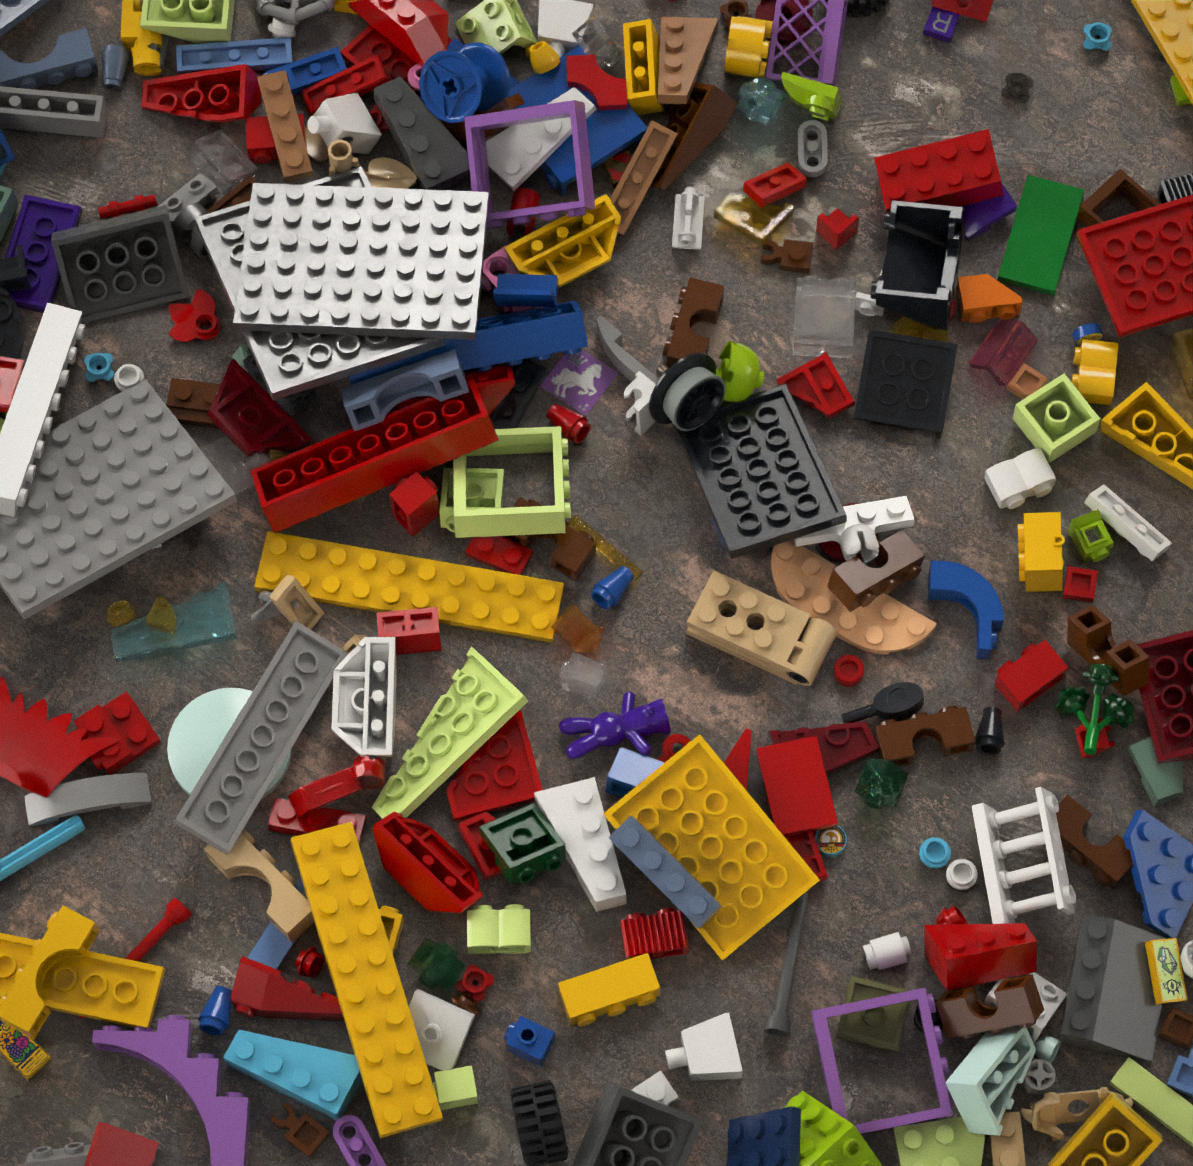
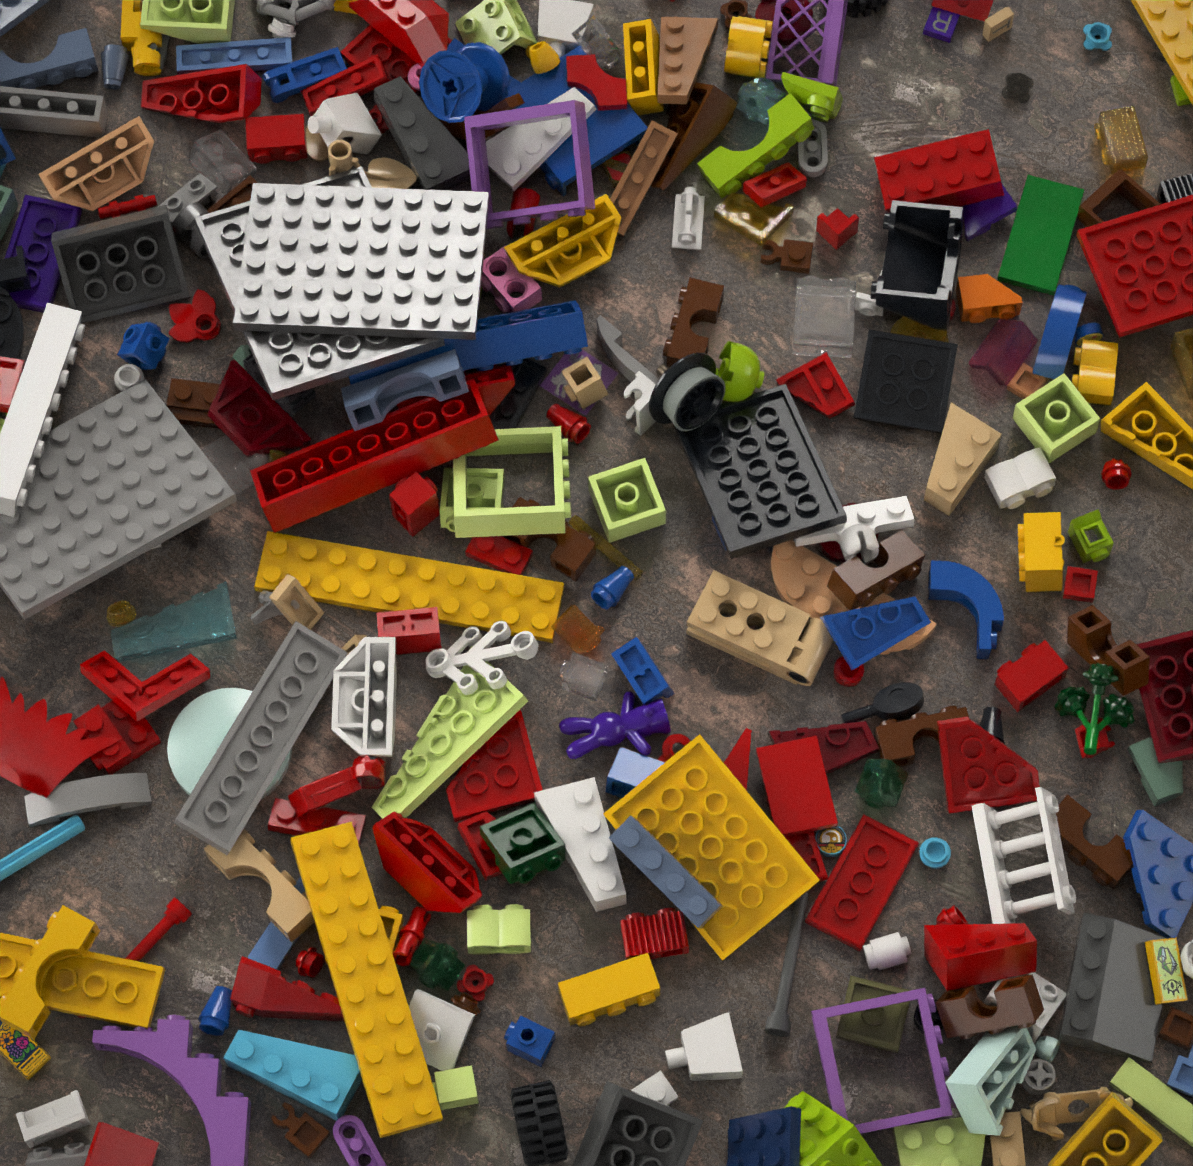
(53, 1119): none -> white hinge
(99, 359): medium azure plate -> none
(101, 168): none -> light nougat wedge
(143, 345): none -> blue brick
(143, 697): none -> red plate
(162, 616): clear yellow tile -> none
(285, 126): medium nougat plate -> none
(411, 936): none -> red pin
(444, 663): none -> white plant
(526, 290): blue panel -> none
(583, 383): none -> tan brick
(627, 500): none -> yellowish green brick
(642, 671): none -> blue hinge
(729, 169): none -> lime arch
(861, 882): none -> red tile
(873, 629): none -> blue wing
(960, 458): none -> tan wedge
(961, 874): white plate -> none
(982, 768): none -> red plate
(998, 23): none -> tan tile
(1059, 331): none -> blue arch
(1116, 474): none -> red plate
(1121, 139): none -> clear yellow brick
(1128, 523): white plate -> none

